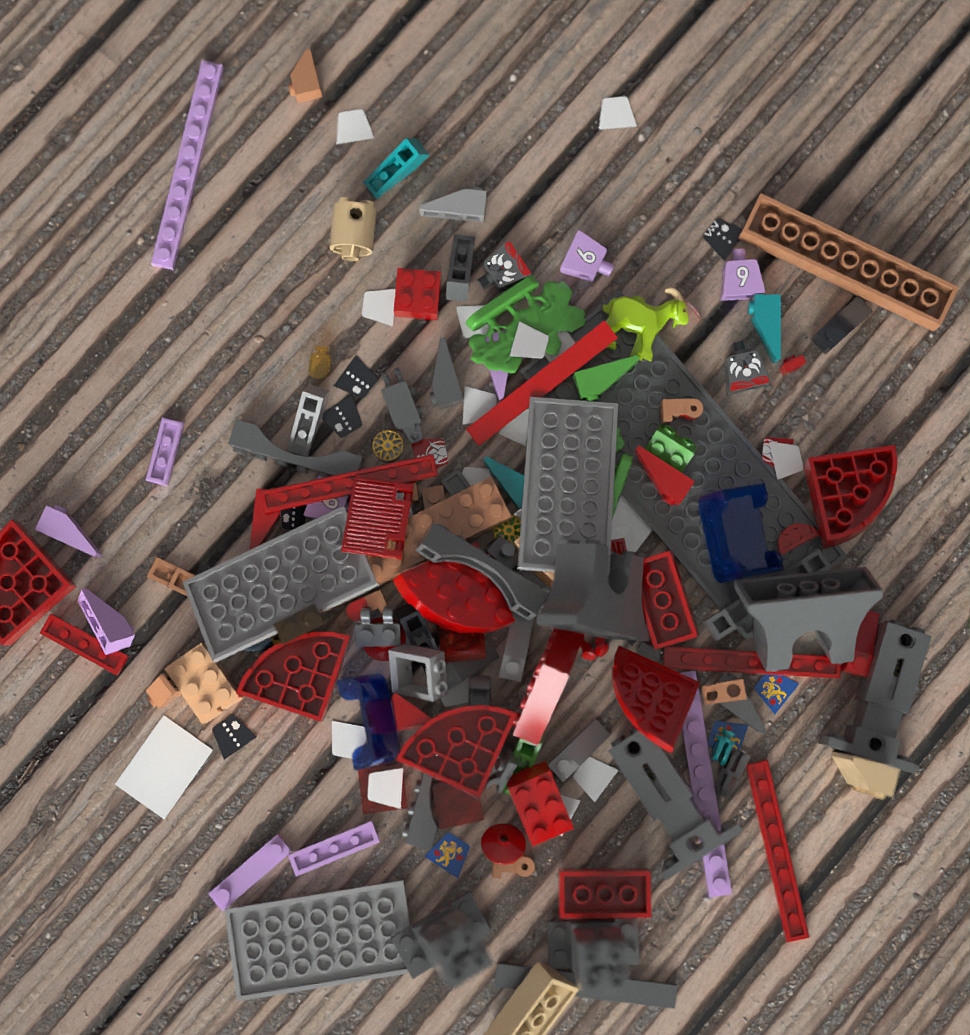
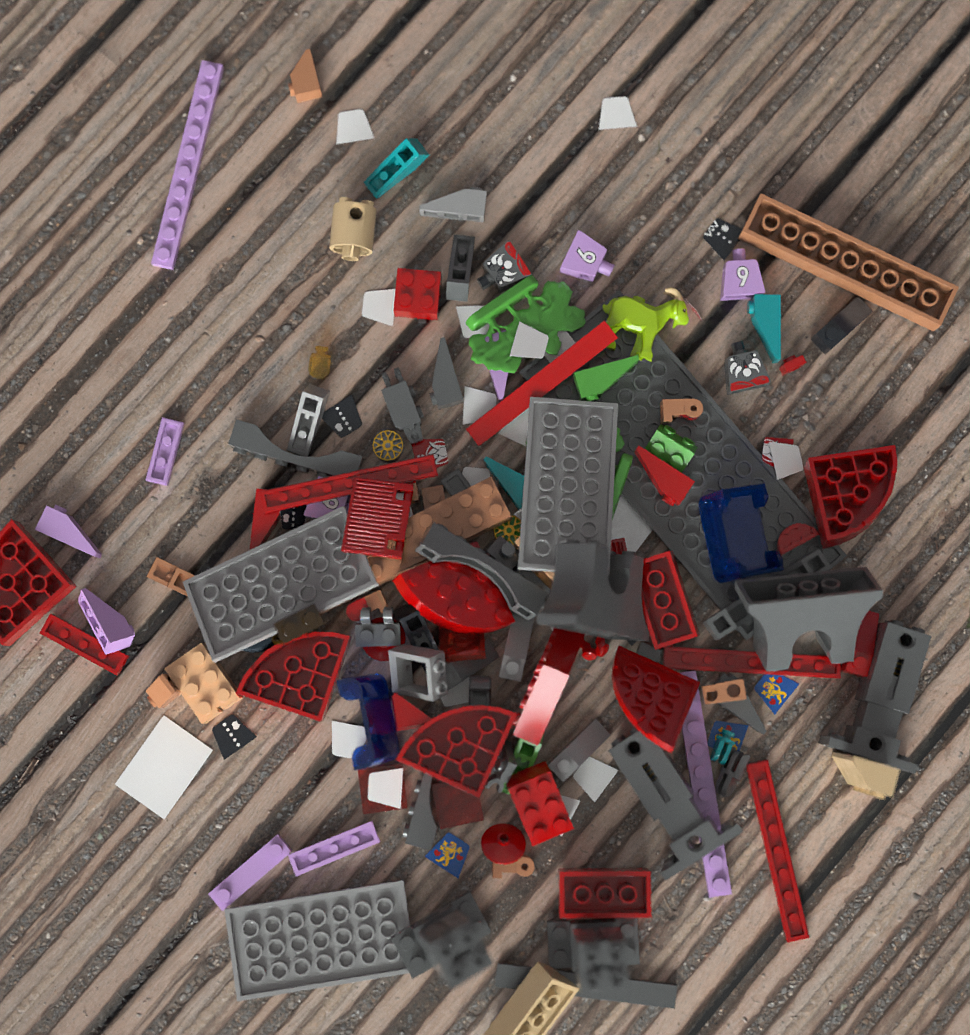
(356, 379): black sticker -> none

